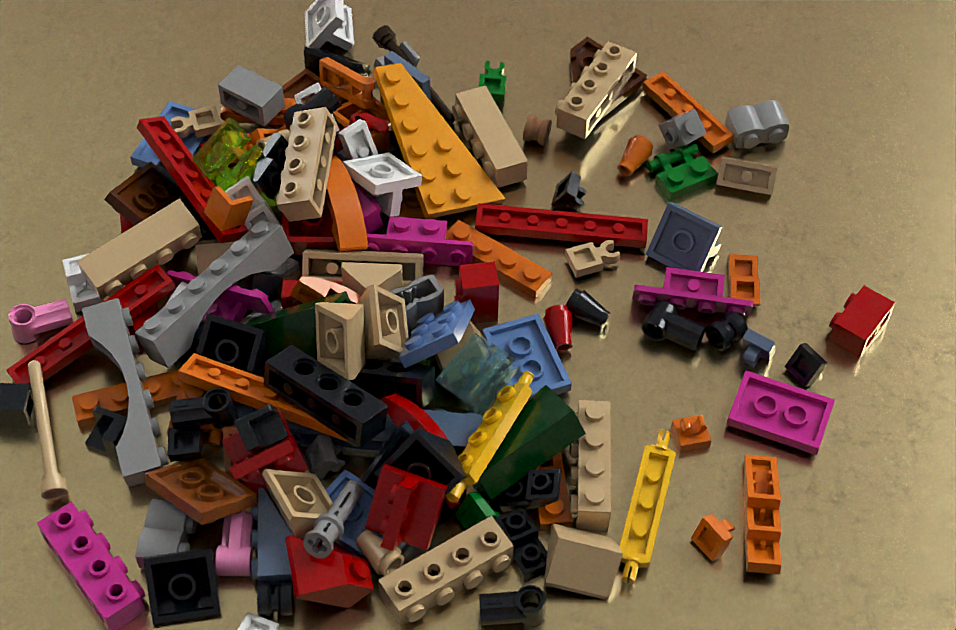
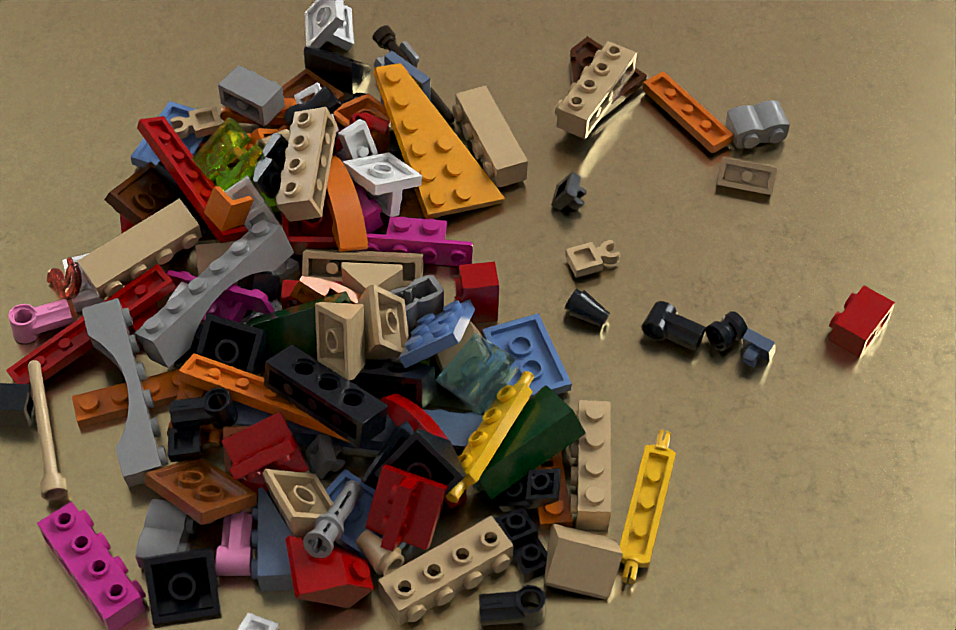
(68, 285): none -> clear red piece
(106, 432): black panel -> none
(261, 429): black panel -> none
(275, 598): black wheel -> none
(347, 83): orange plate -> none
(474, 510): green tile -> none
(494, 81): green plate -> none
(509, 264): orange plate -> none
(537, 130): medium nougat wheel -> none
(559, 325): red cone -> none
(561, 225): red plate -> none
(635, 154): orange cone -> none
(682, 129): light grey brick -> none
(683, 178): green plate -> none
(684, 239): sand blue bracket -> none
(691, 433): orange tile -> none
(692, 290): dark pink bracket -> none
(713, 536): orange tile -> none
(743, 277): orange slope -> none
(762, 514): orange slope -> none
(780, 412): dark pink plate -> none
(805, 364): black tile -> none

